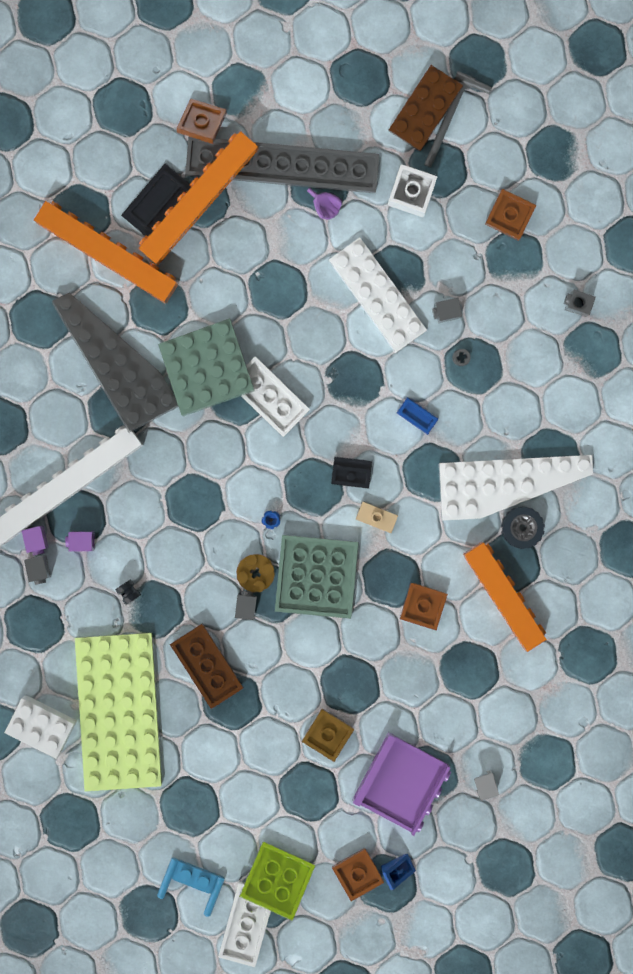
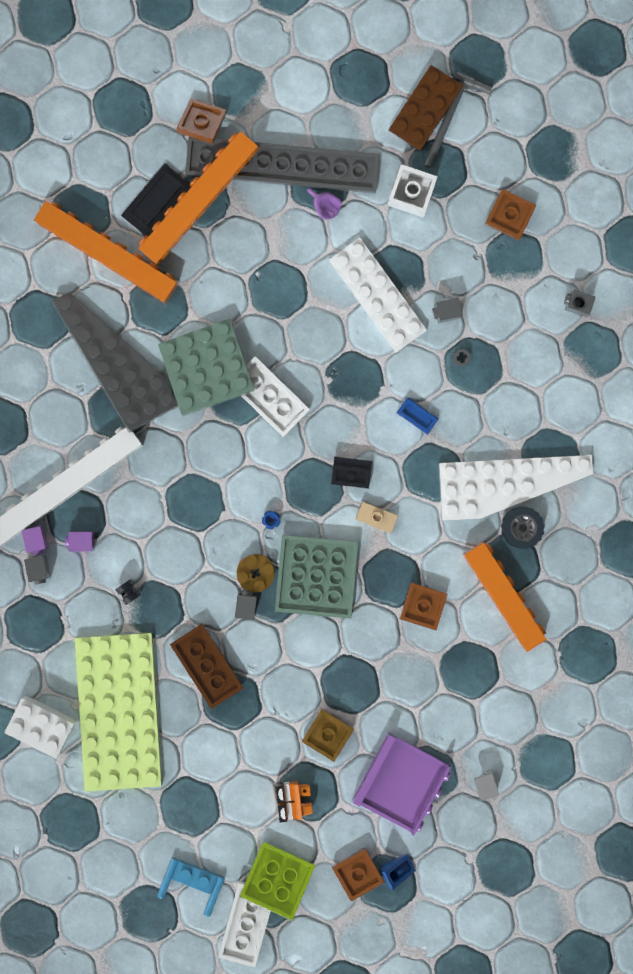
(289, 800): none -> hips

